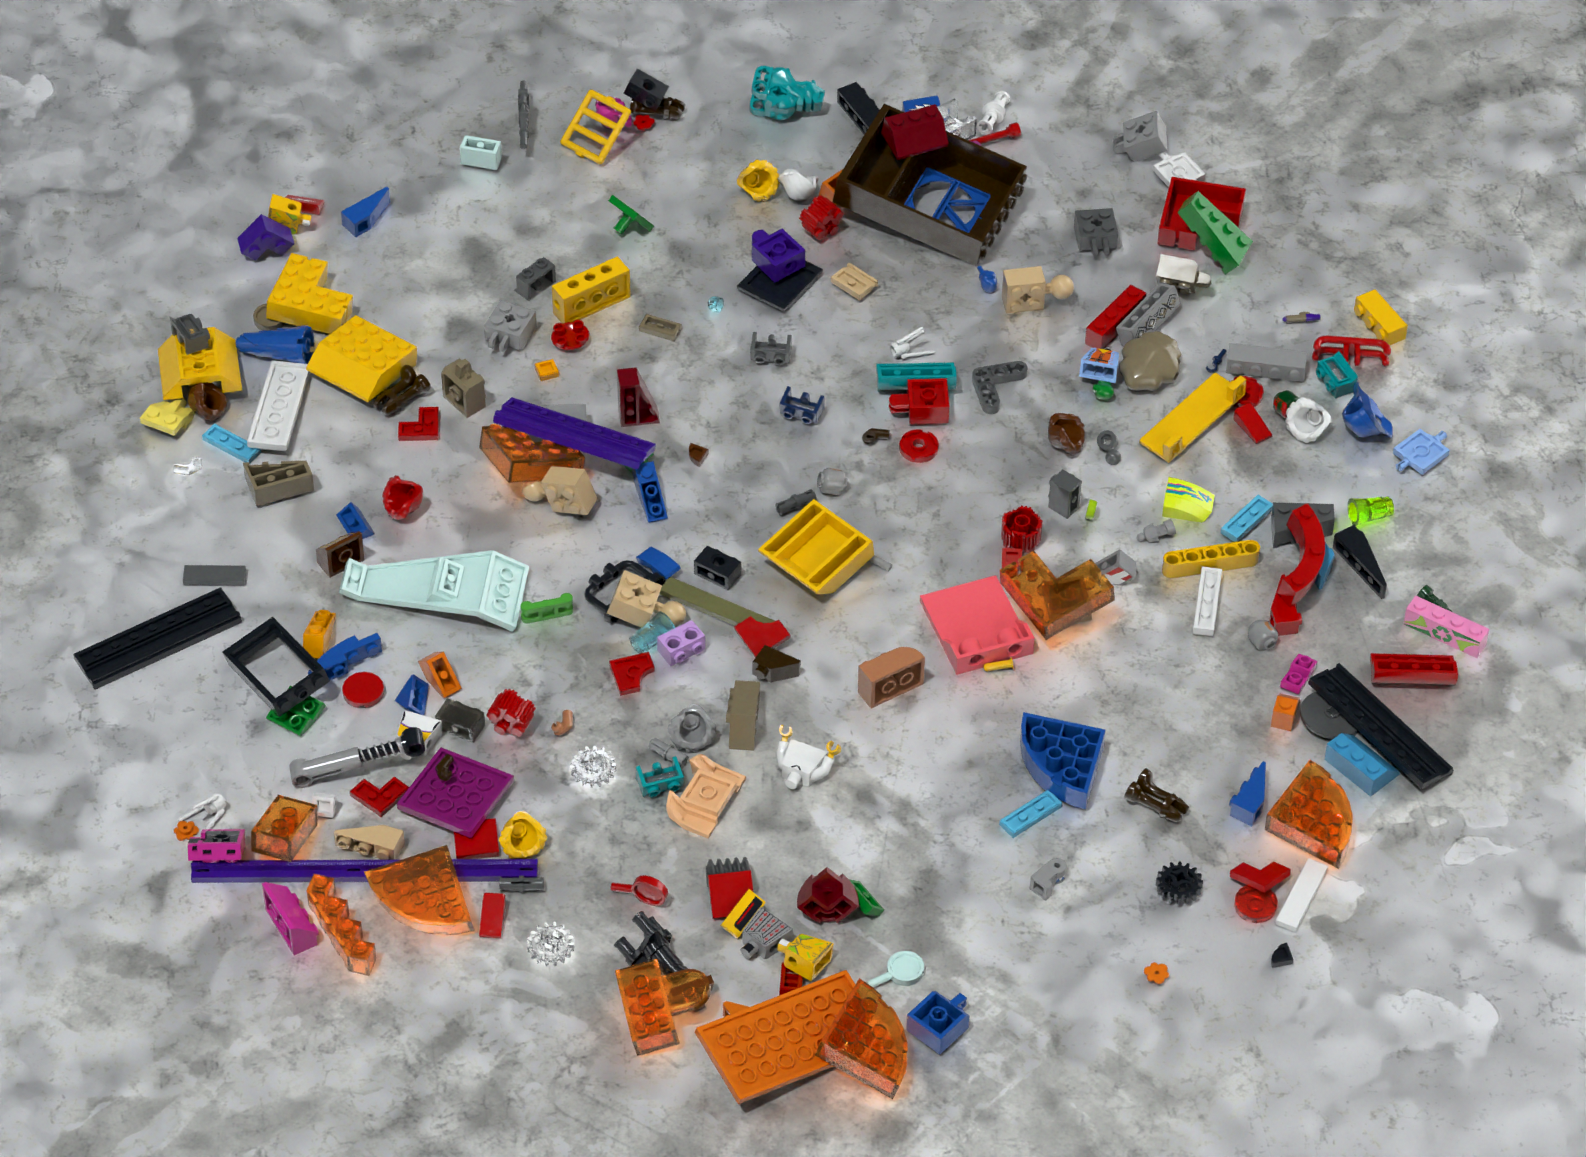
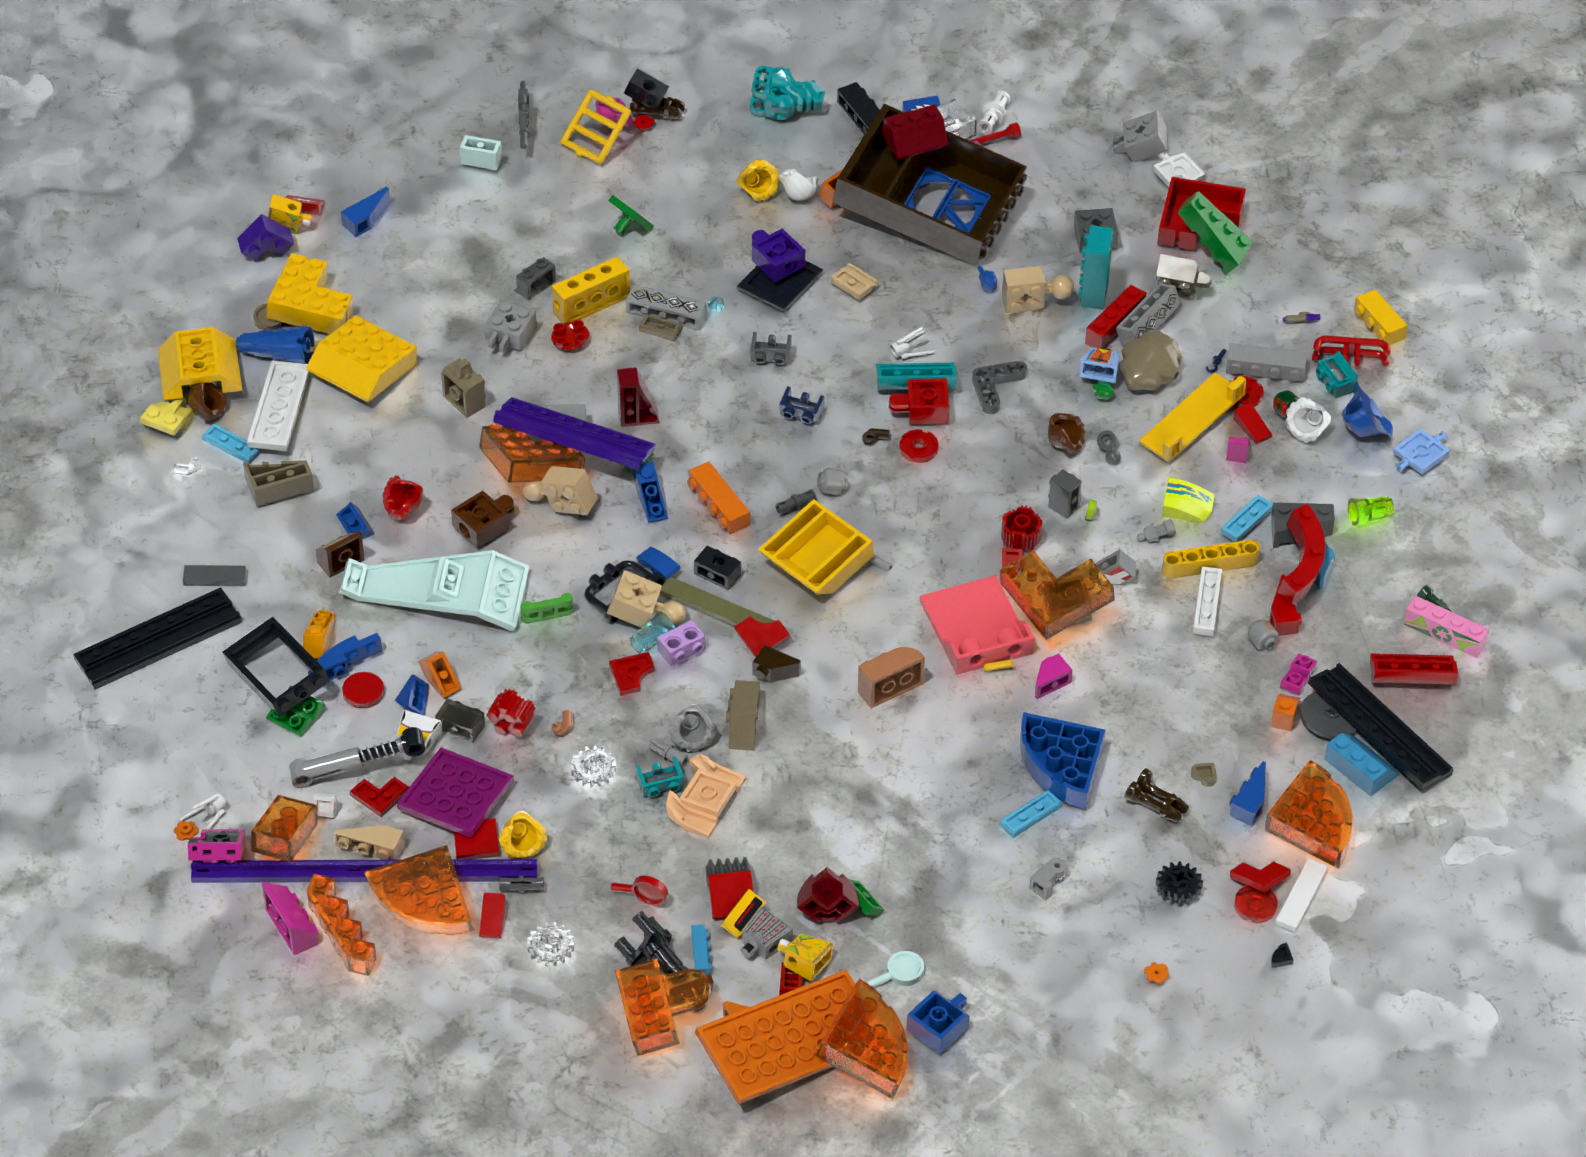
(190, 332): dark grey window -> none
(388, 399): dark brown piece -> none
(424, 429): red tile -> none
(442, 768): dark brown arm -> none
(482, 517): none -> reddish brown brick
(546, 370): light orange tile -> none
(666, 305): none -> light grey brick
(697, 454): reddish brown tile -> none
(700, 948): none -> dark azure piece
(719, 498): none -> orange brick
(803, 762): white torso -> none
(821, 217): red brick -> none
(1052, 675): none -> dark pink slope
(1095, 267): none -> teal brick
(1204, 773): none -> dark tan tile
(1237, 449): none -> dark pink slope
(1356, 551): black slope -> none

